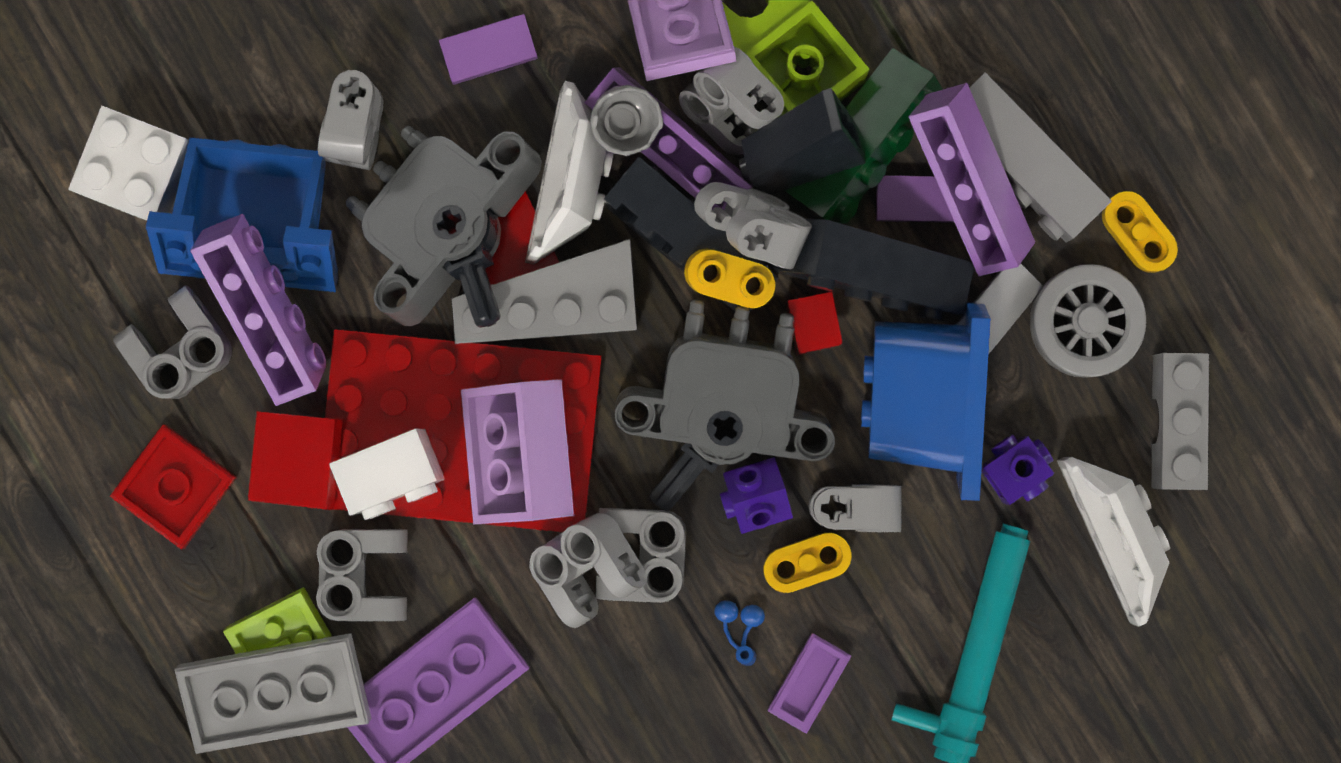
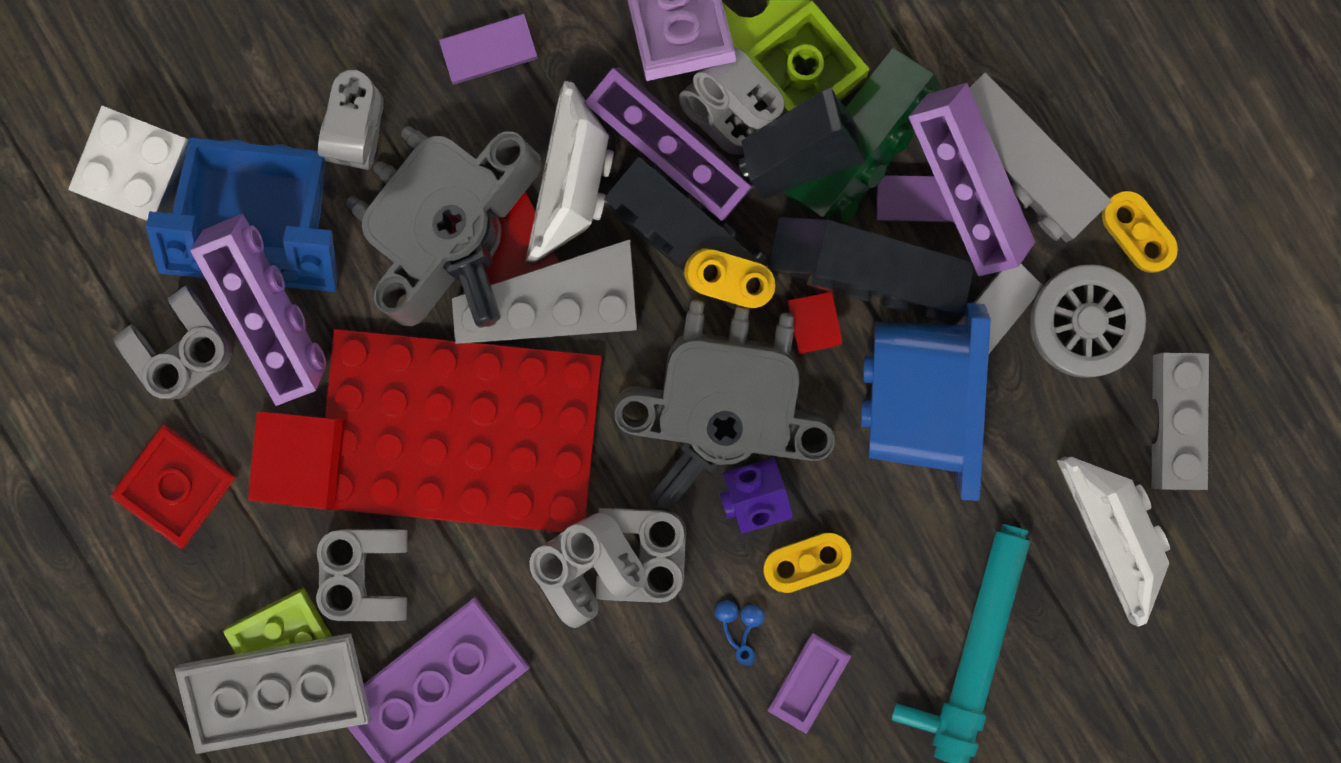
(387, 472): white brick -> none
(517, 452): lavender slope -> none
(626, 120): light grey hair -> none
(754, 223): light grey piece -> none
(866, 507): light grey piece -> none
(1001, 469): dark purple brick -> none

